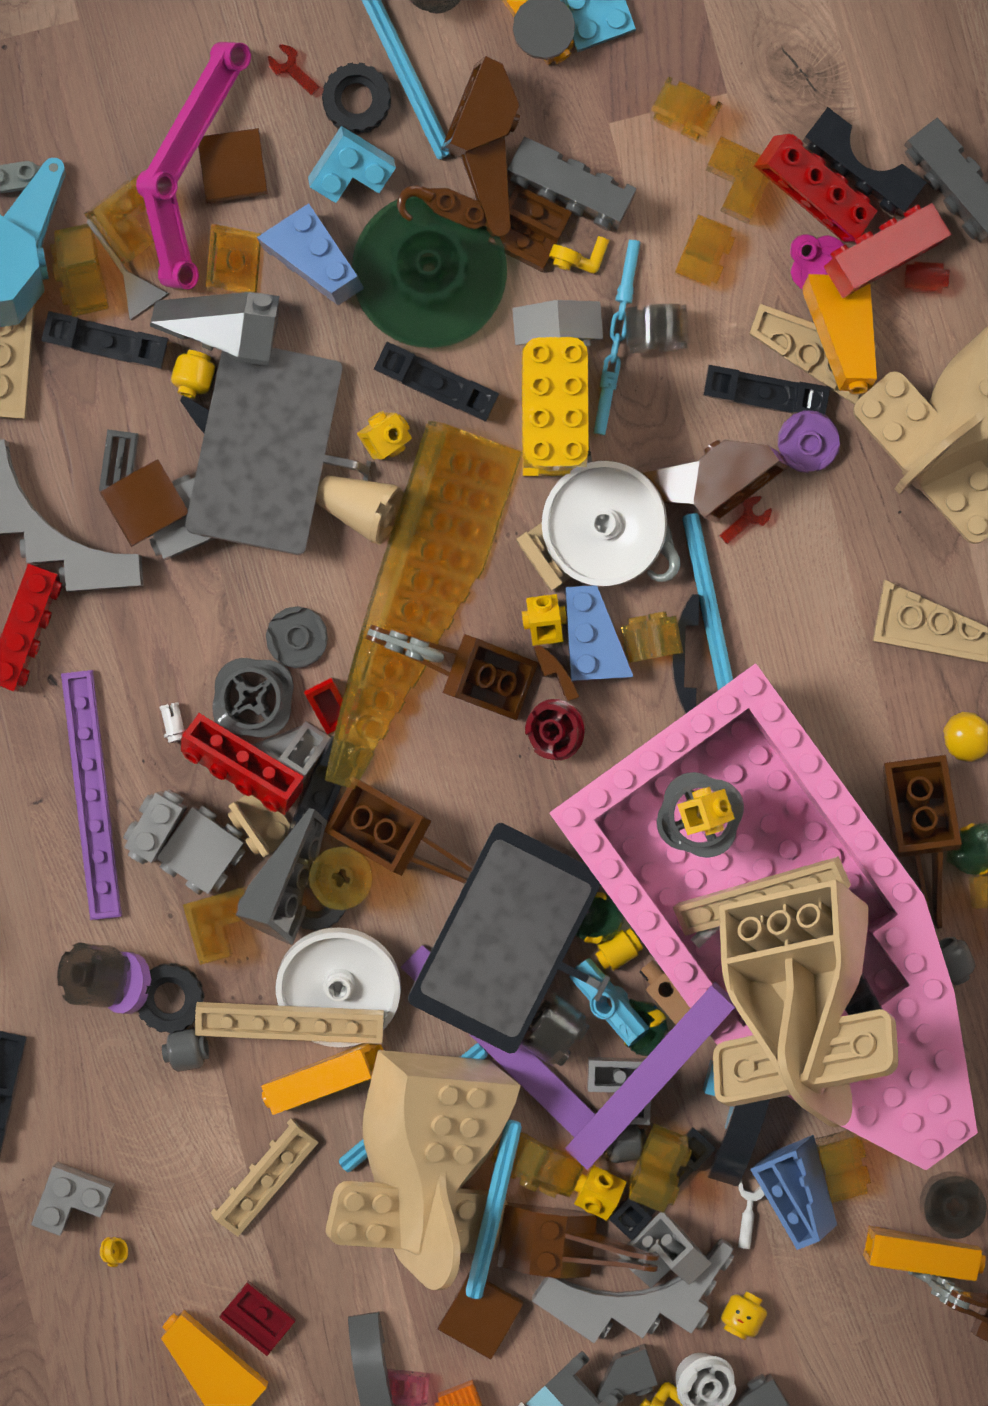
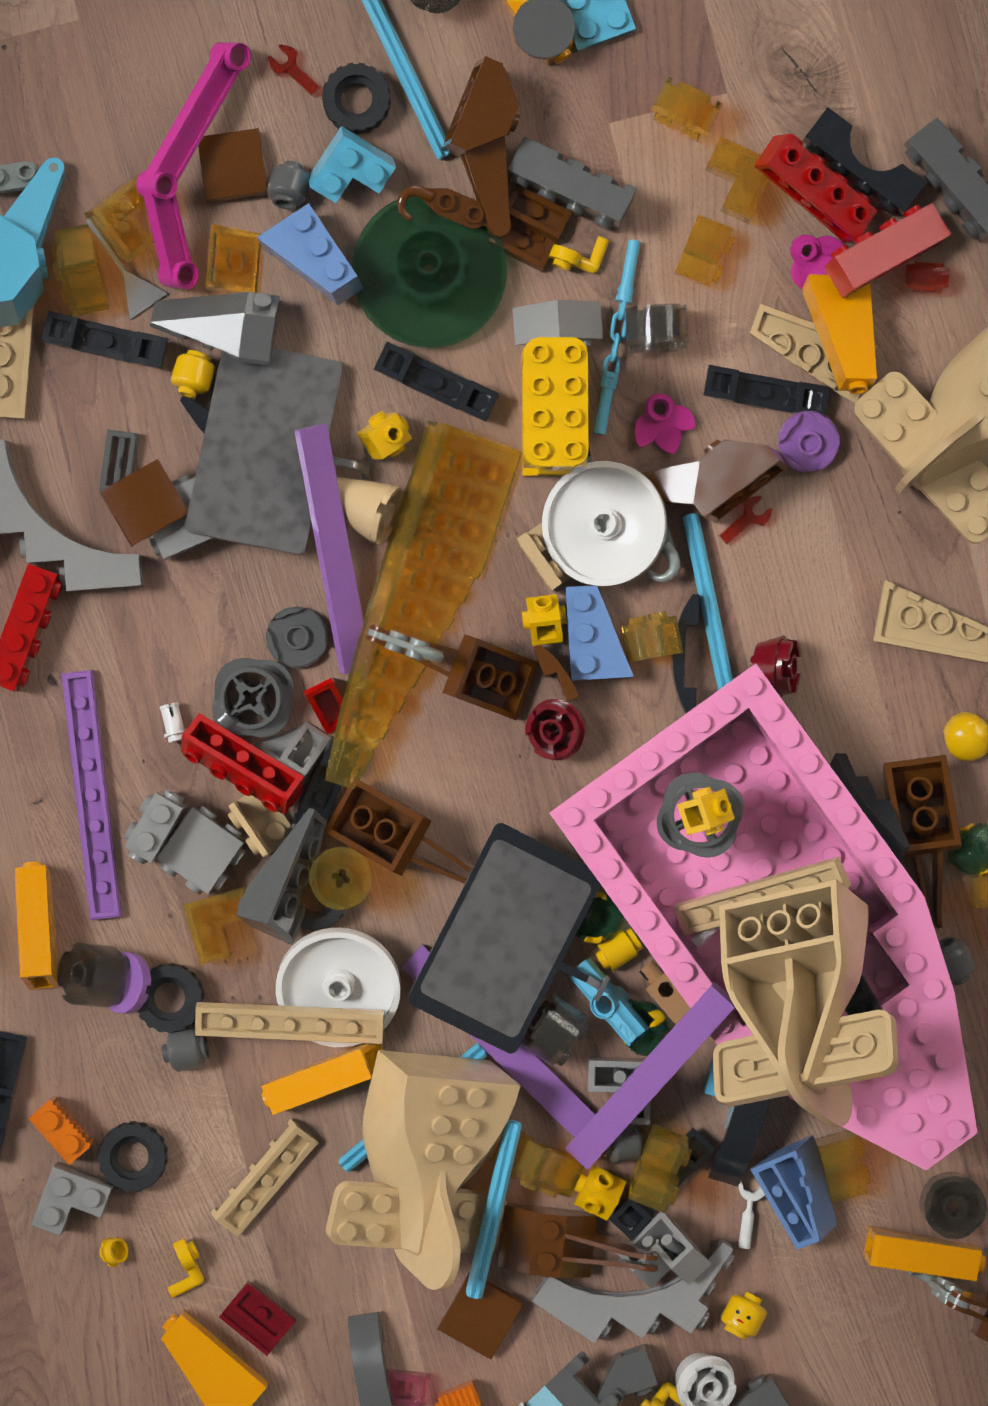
(36, 927): none -> light orange slope
(61, 1130): none -> orange brick
(119, 1176): none -> black tyre
(187, 1255): none -> yellow plate
(288, 185): none -> dark grey head
(331, 540): none -> medium lavender tile
(663, 428): none -> dark pink plate
(779, 663): none -> dark red cone
(877, 810): none -> black slope

